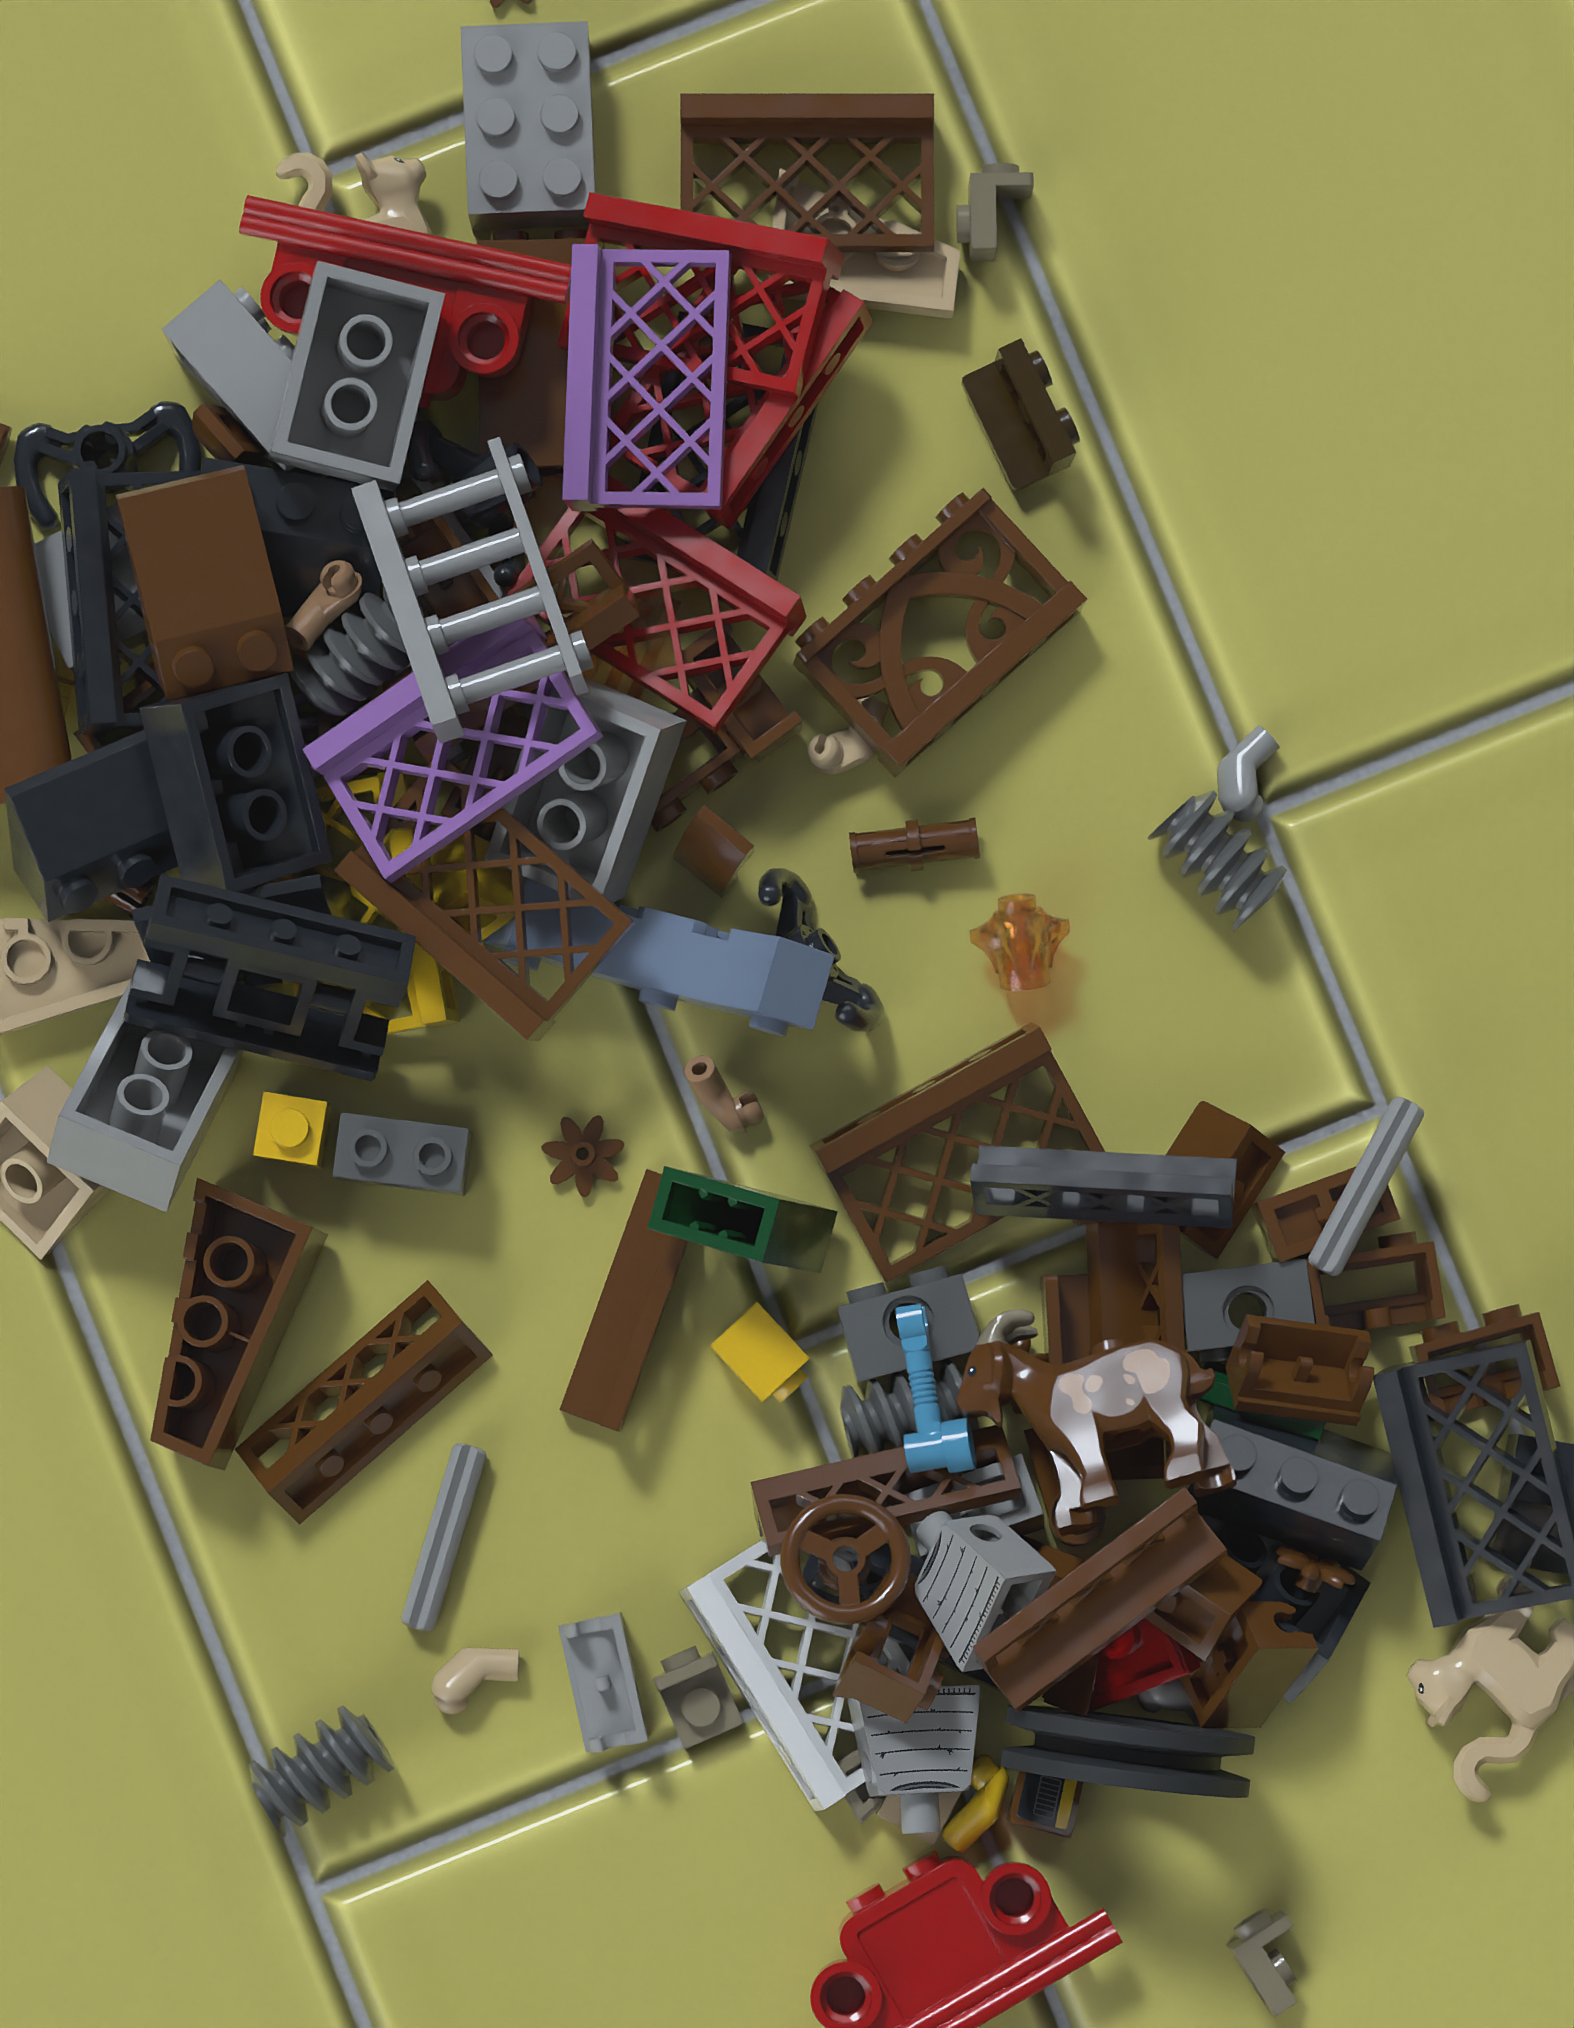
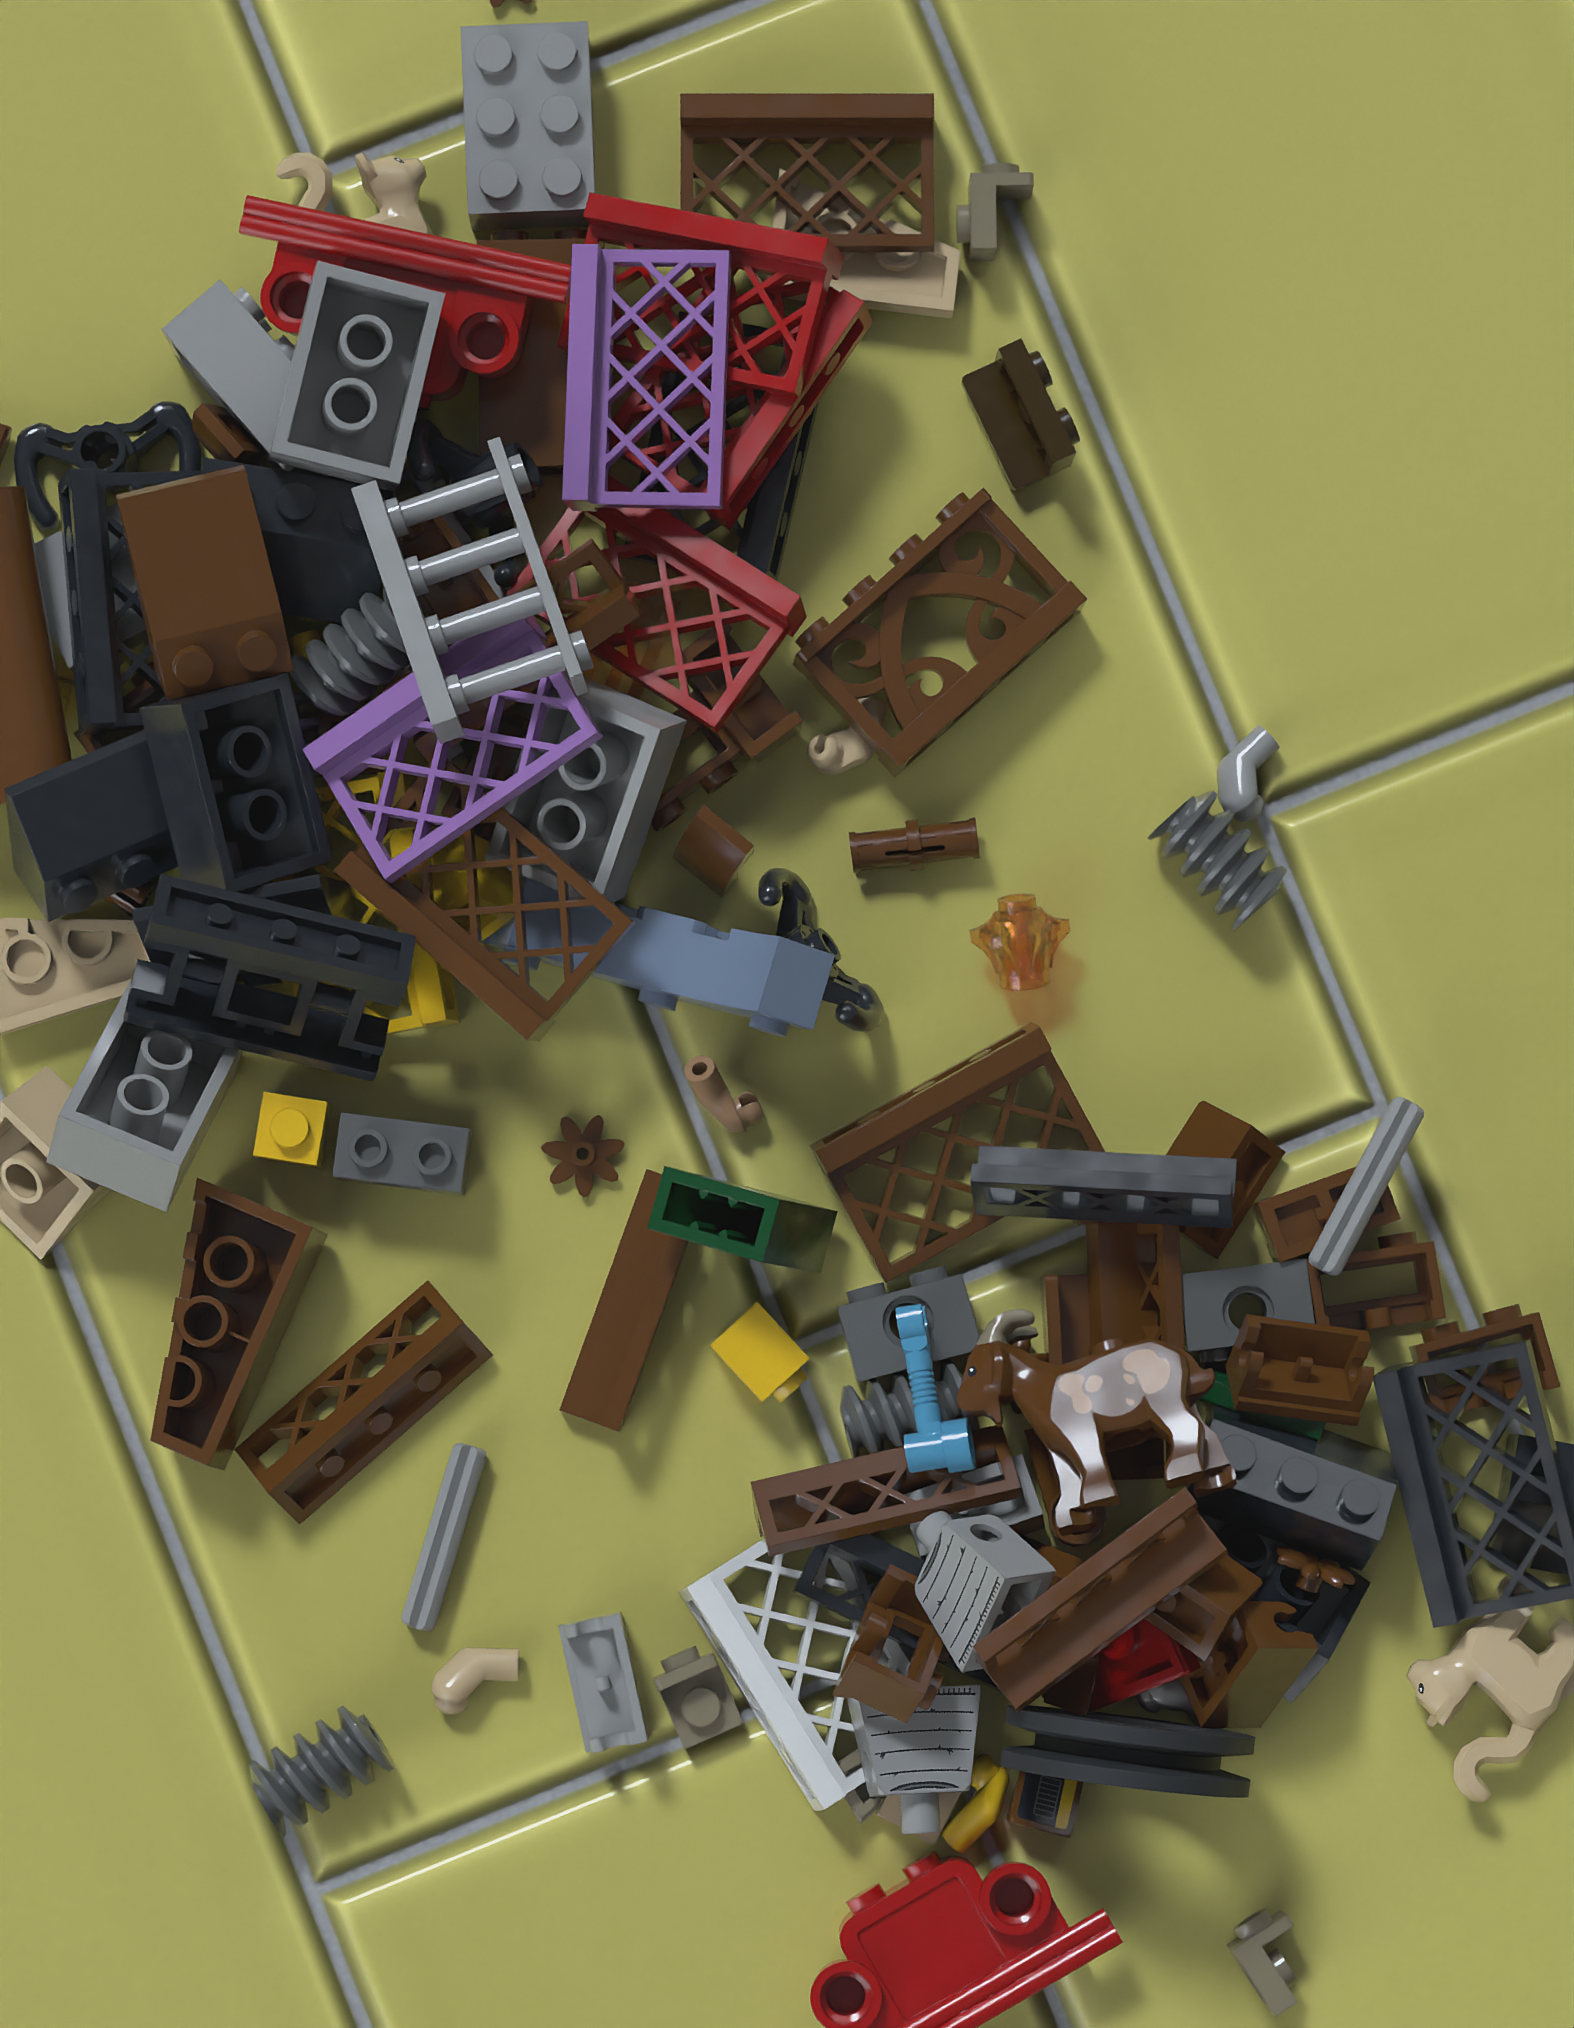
(334, 595): medium nougat arm -> none
(800, 1538): reddish brown piece -> none

